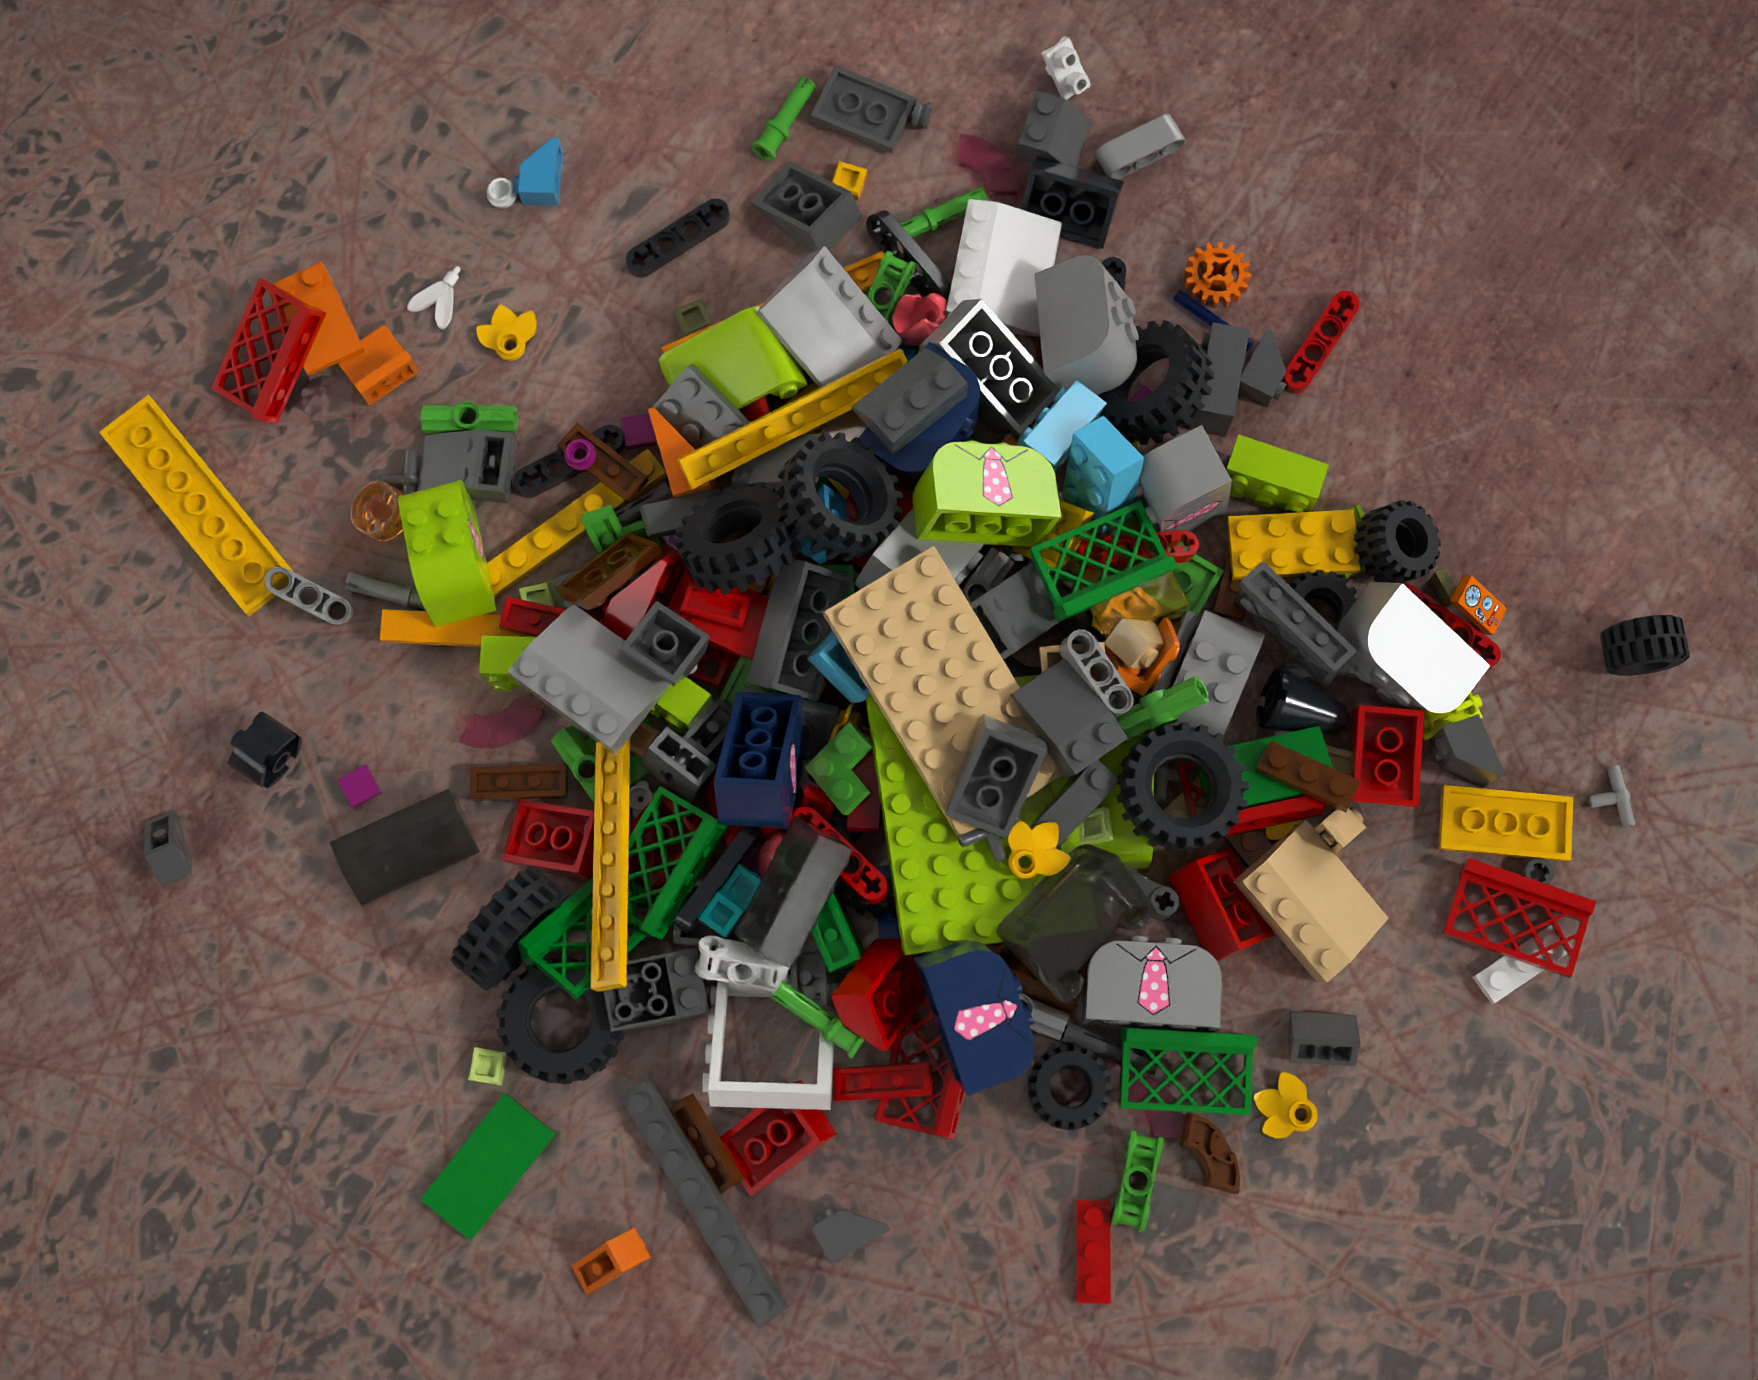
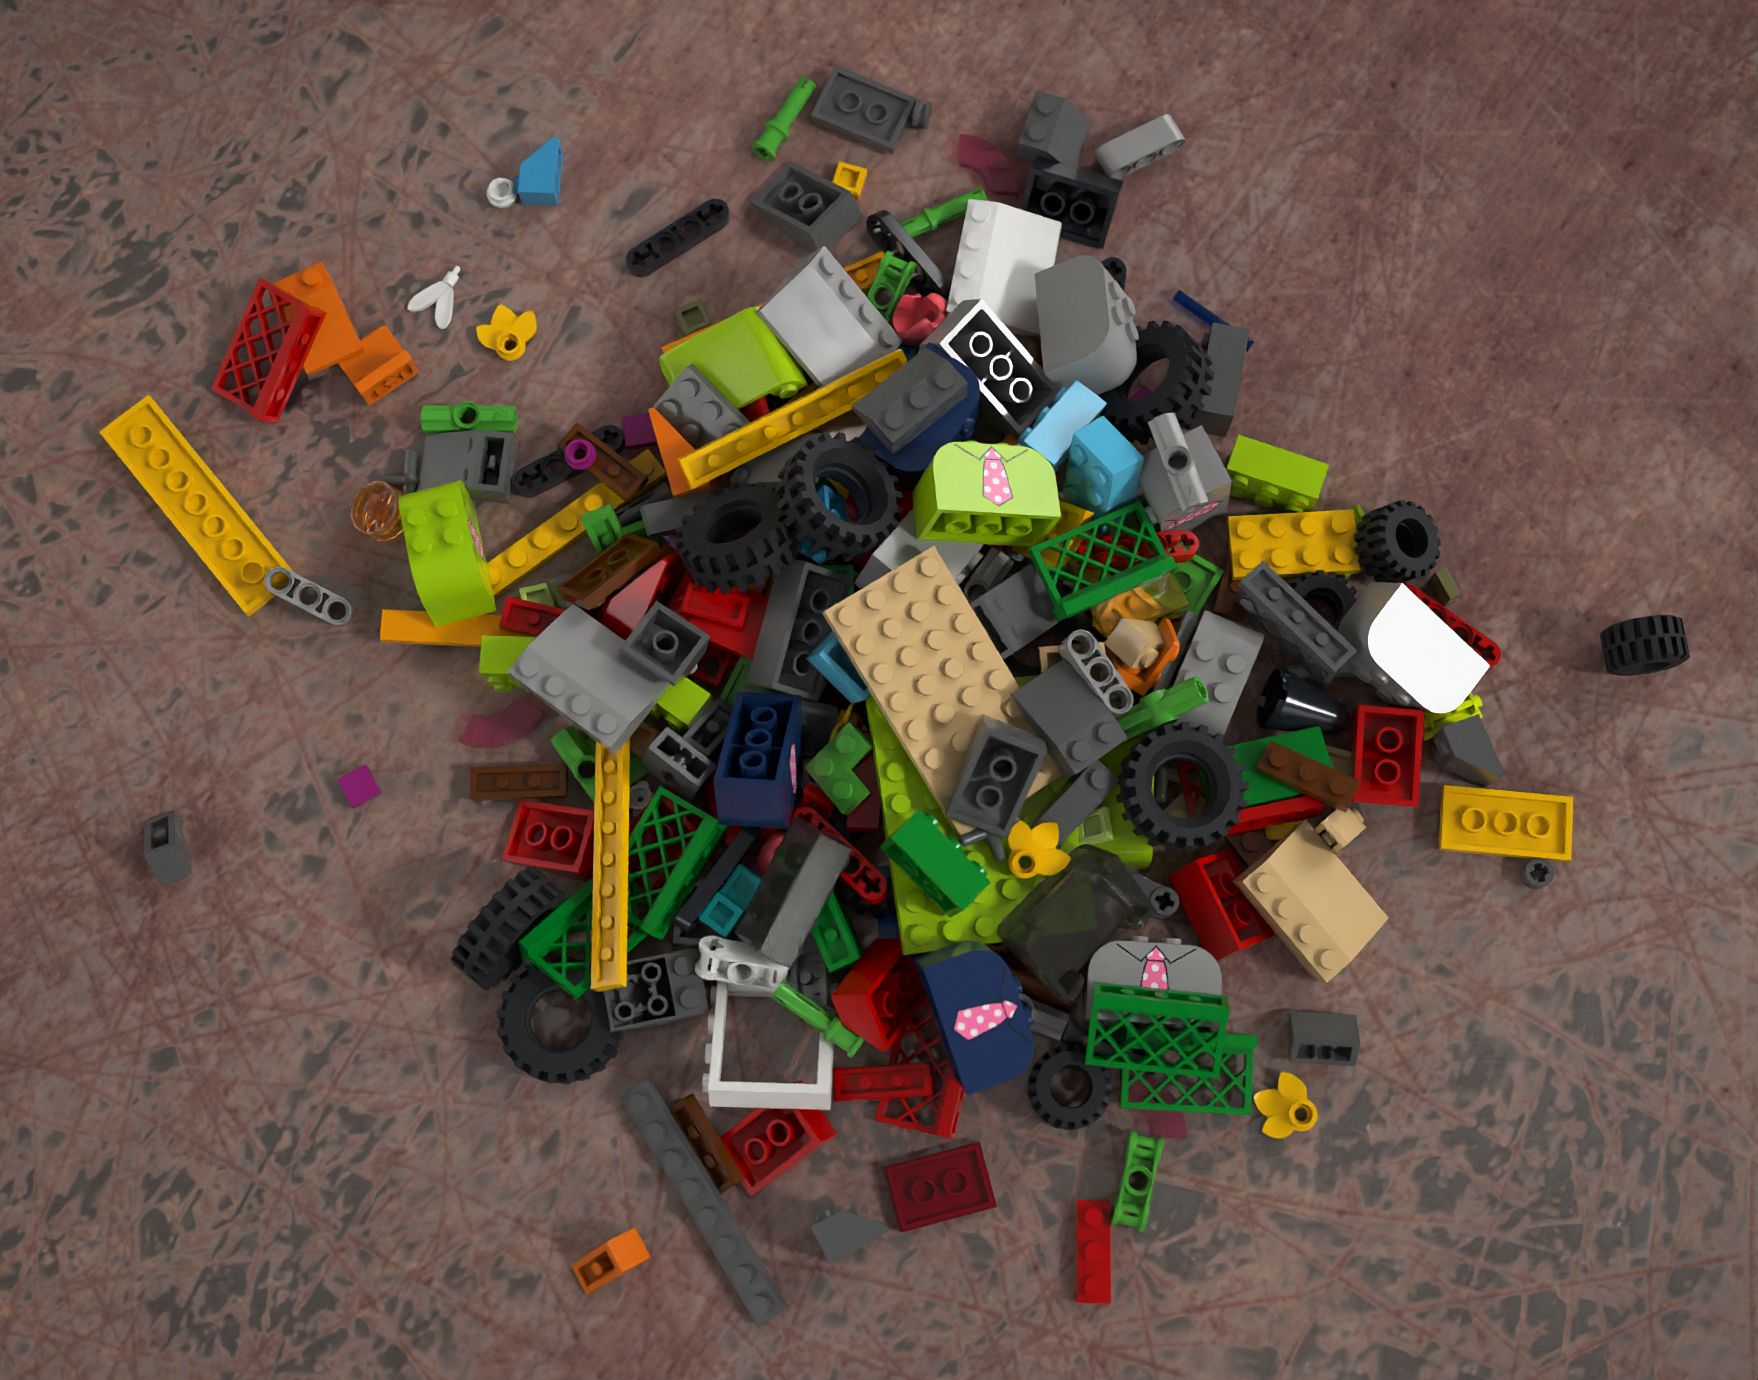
(264, 750): black brick -> none
(386, 590): light grey pin -> none
(405, 846): clear smoke slope -> none
(487, 1066): yellowish green tile -> none
(488, 1167): green tile -> none
(936, 863): none -> green brick
(940, 1187): none -> dark red tile
(1065, 68): white hips -> none
(1161, 1003): none -> green fence
(1184, 481): none -> light grey piece
(1213, 1152): reddish brown tile -> none
(1218, 262): orange gear -> none
(1264, 372): dark grey slope -> none
(1320, 341): red beam -> none
(1478, 604): orange tile -> none
(1509, 974): white plate -> none
(1526, 890): red fence -> none
(1619, 796): light grey piece -> none

